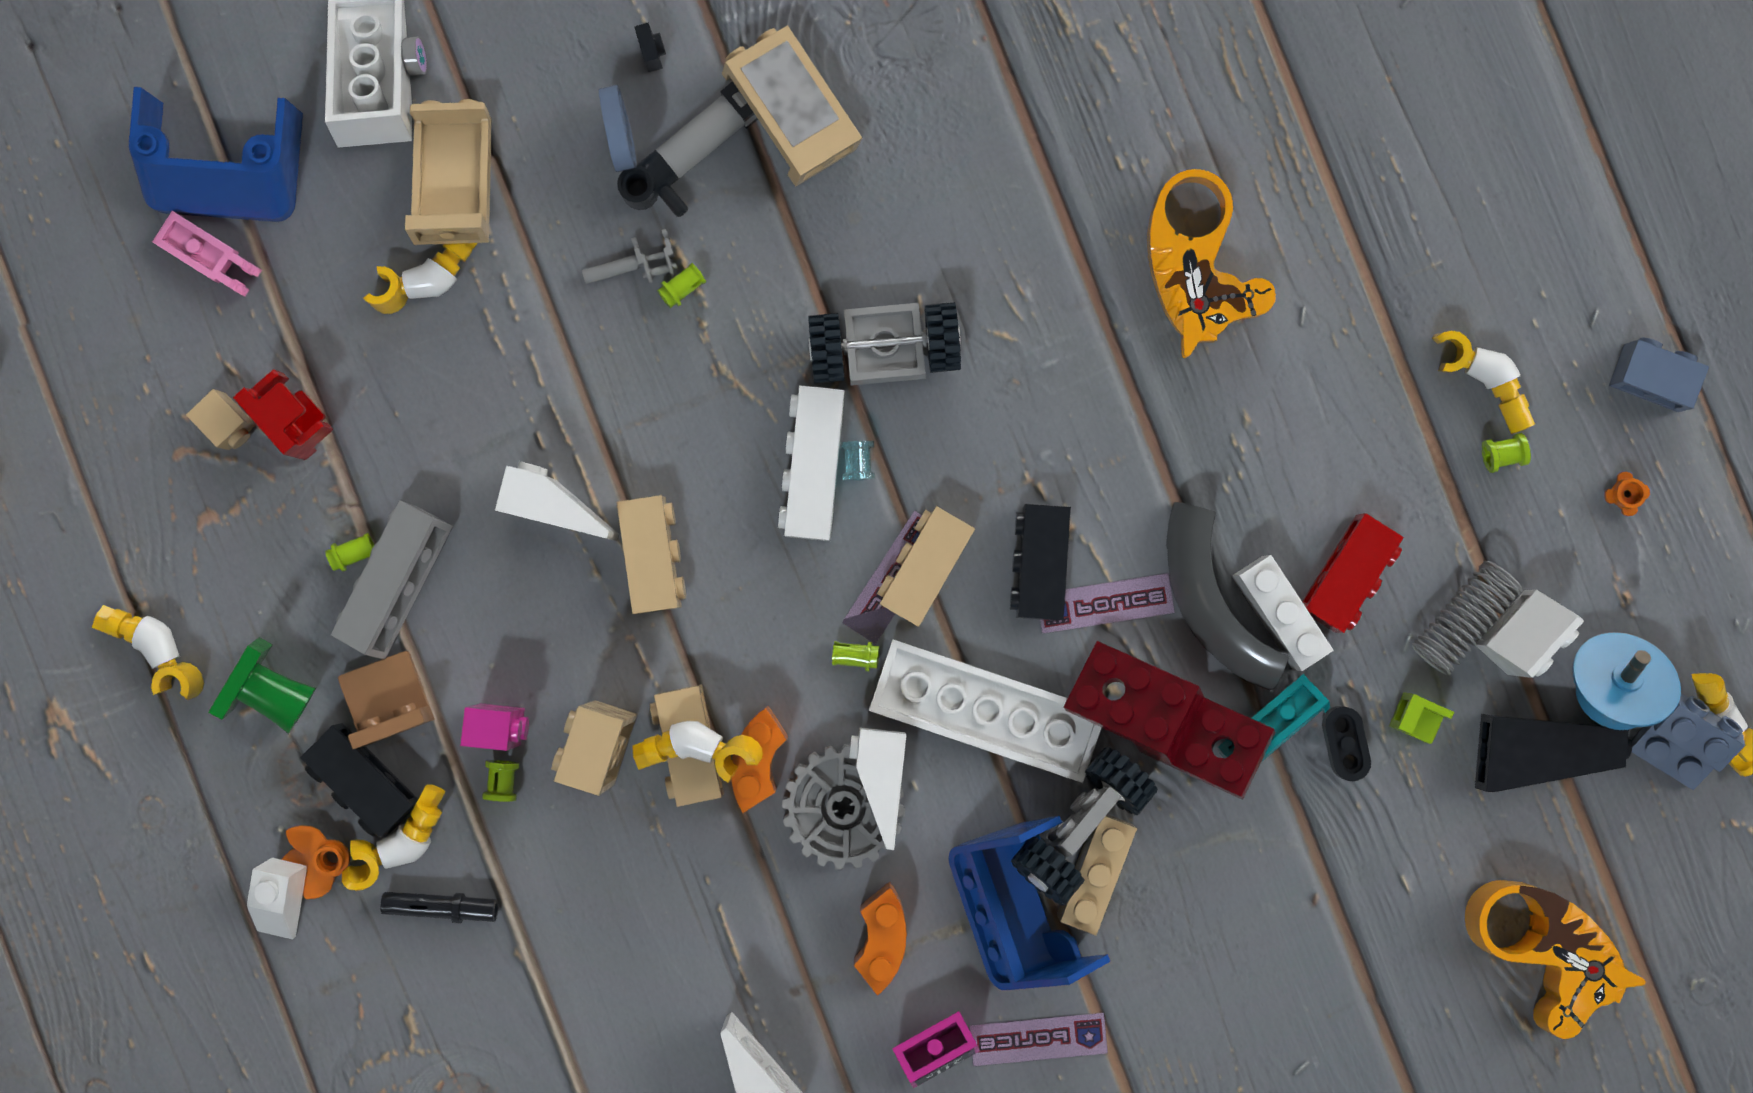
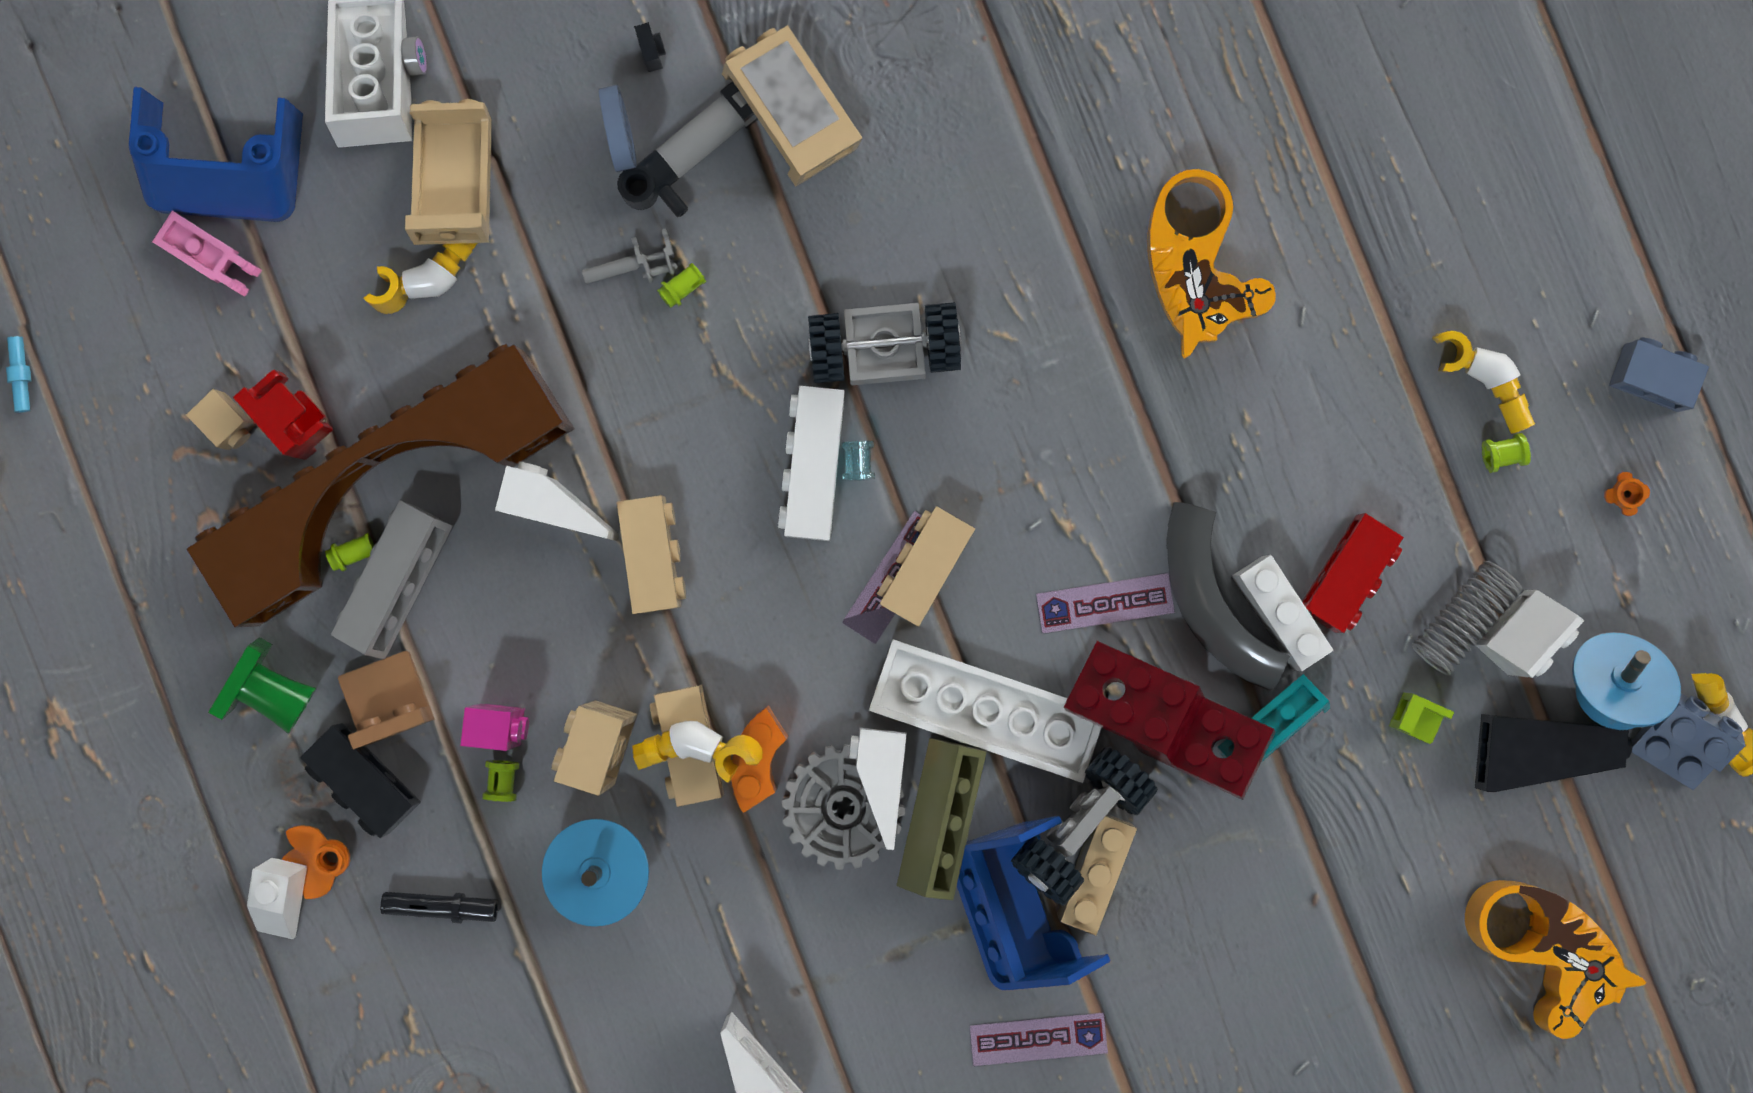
(18, 374): none -> medium azure bar
(156, 645): yellow piece -> none
(274, 550): none -> reddish brown arch
(399, 848): yellow piece -> none
(595, 872): none -> dark azure piece
(856, 655): lime pin -> none
(885, 940): orange brick -> none
(936, 1049): dark pink brick -> none
(941, 819): none -> olive brick
(1041, 562): black brick -> none
(1349, 741): black plate -> none

